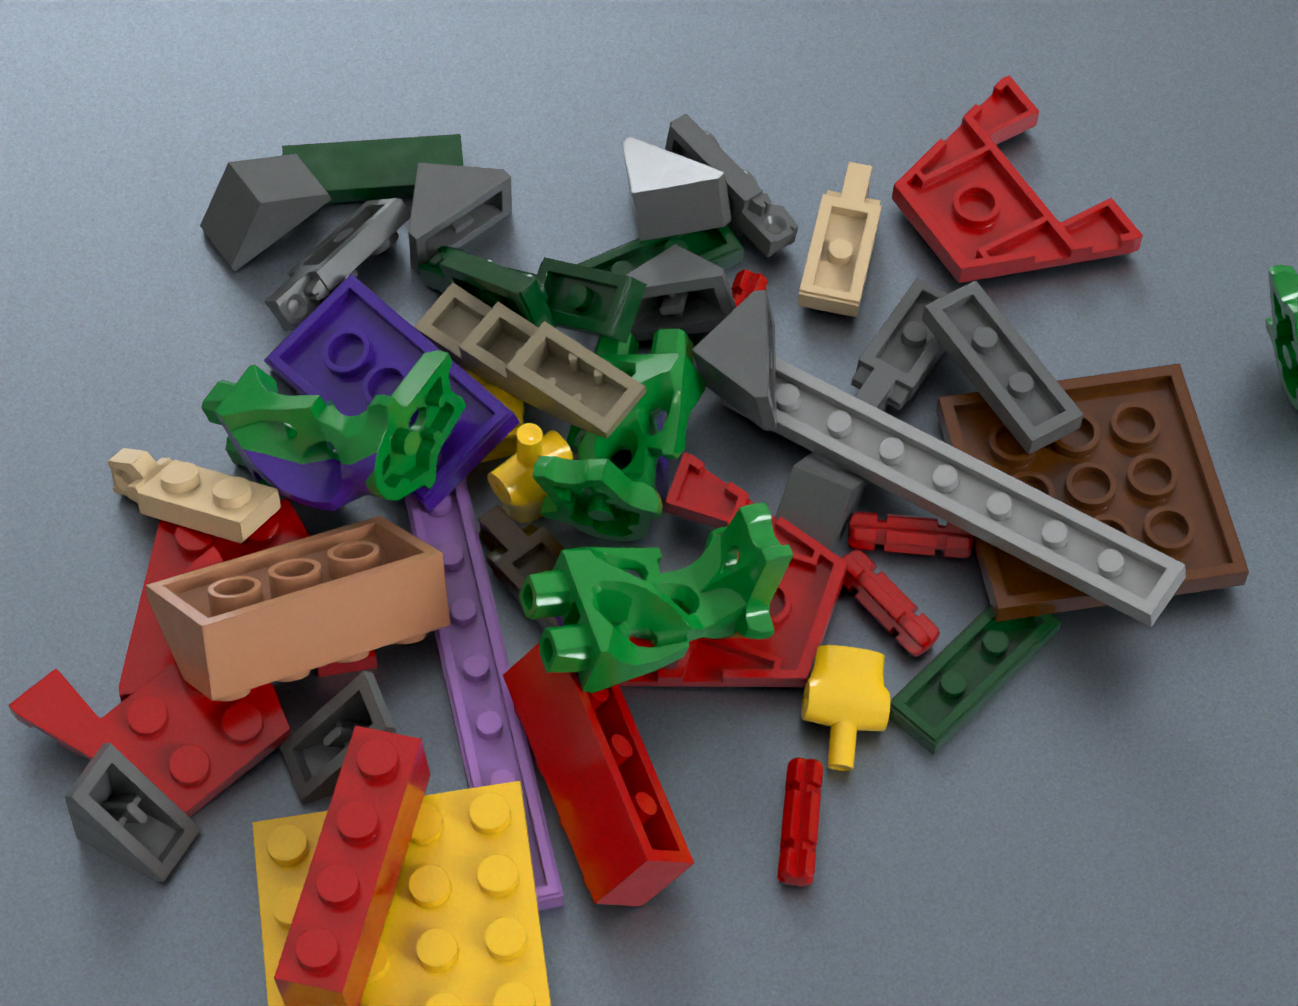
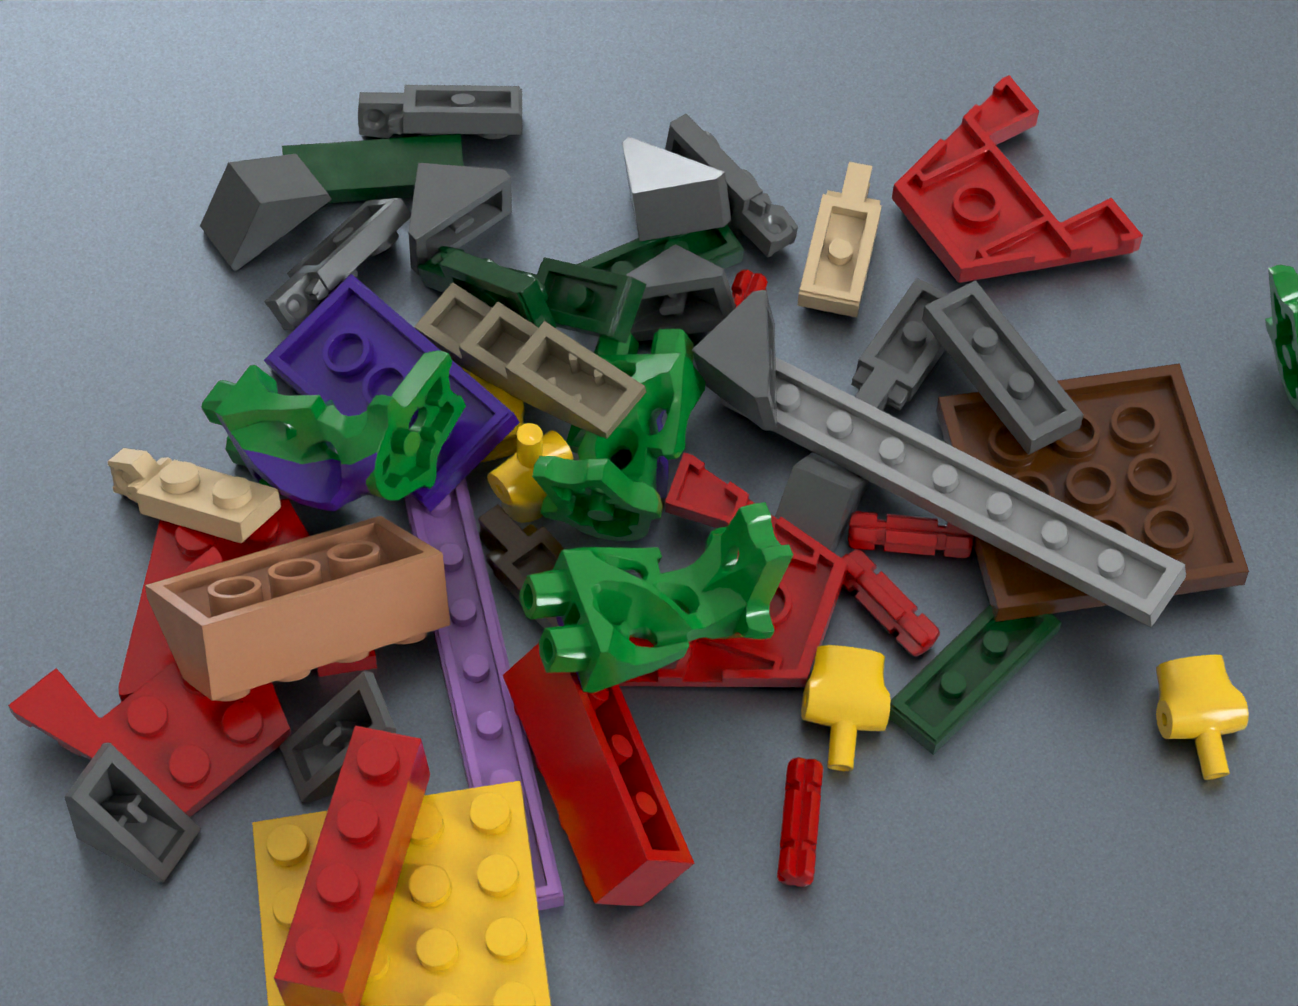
(442, 110): none -> dark grey hinge
(1201, 706): none -> yellow piece

